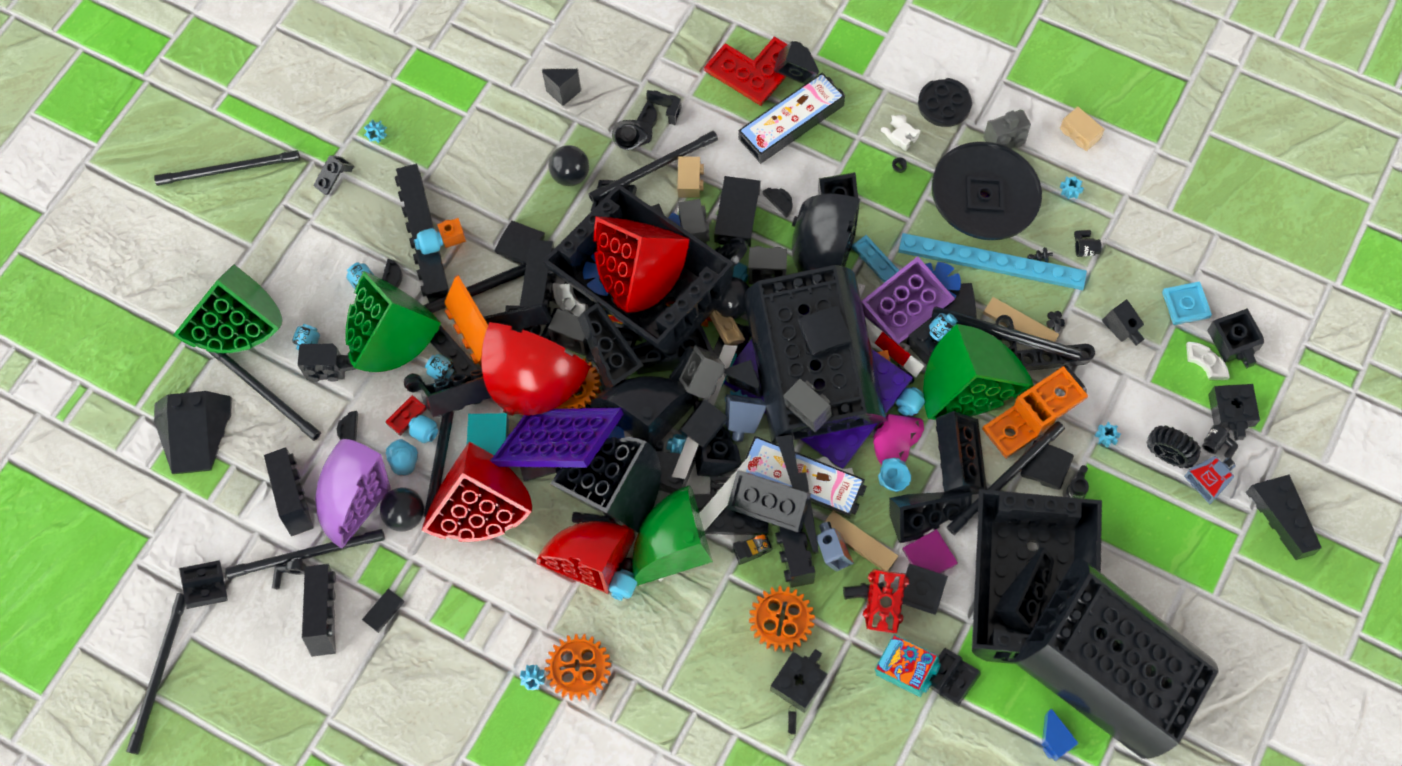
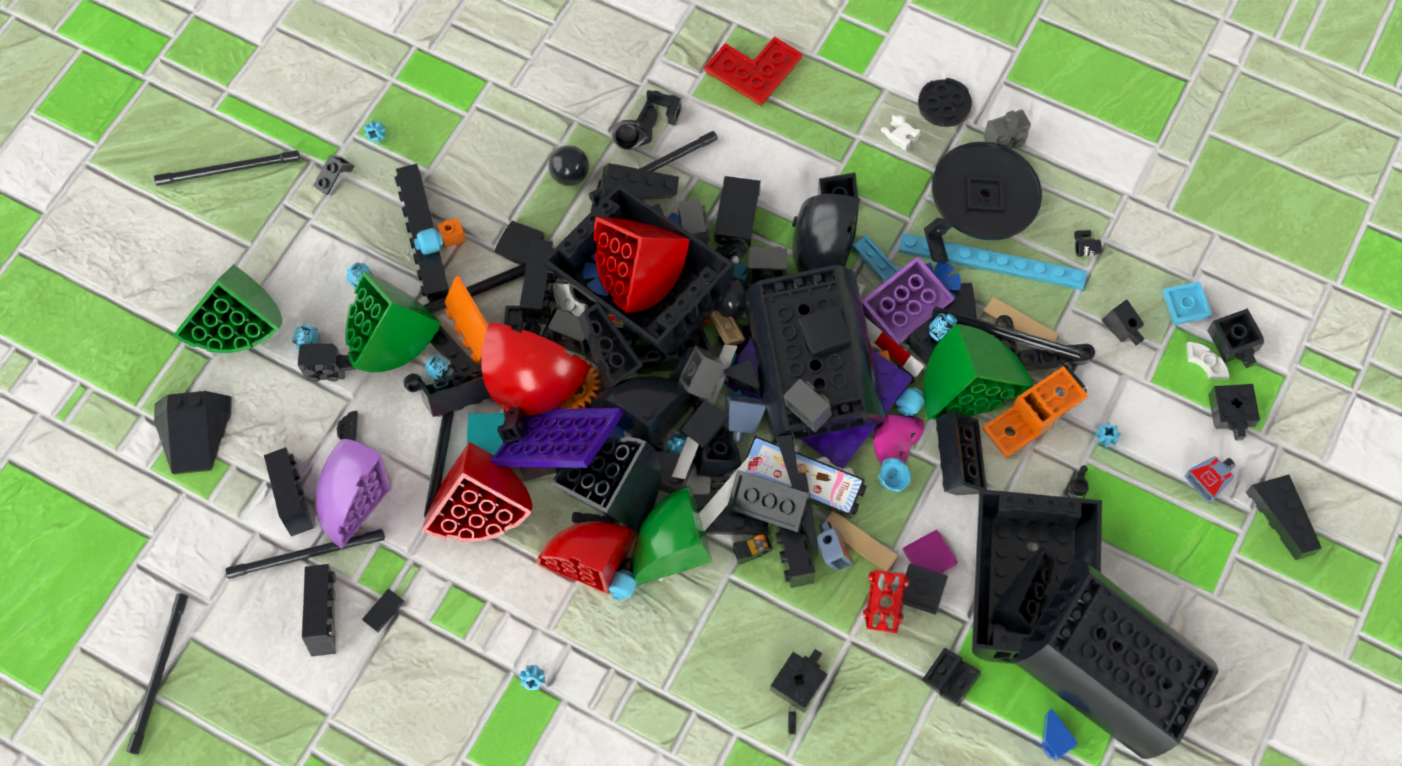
(203, 584): black slope -> none
(295, 567): black plate -> none
(305, 426): black piece -> none
(392, 273): black tile -> none
(402, 416): red plate -> none
(402, 457): medium azure hair -> none
(402, 509): black piece -> none
(423, 429): medium azure head -> none
(512, 427): none -> black leg
(522, 317): black tile -> none
(562, 84): black slope -> none
(577, 648): orange gear -> none
(639, 182): none -> black wedge
(689, 180): tan brick -> none
(764, 615): orange gear -> none
(780, 199): black tile -> none
(791, 117): brick -> none
(796, 63): black slope -> none
(858, 591): black pin -> none
(902, 162): black hinge -> none
(907, 666): brick -> none
(922, 512): black wedge -> none
(934, 238): none -> black bracket
(1039, 255): black hair -> none
(1049, 467): black slope -> none
(1050, 435): black piece -> none
(1055, 321): black plant -> none
(1071, 187): medium azure gear -> none
(1082, 129): tan brick -> none
(1173, 446): black gear -> none
(1215, 440): black piece -> none

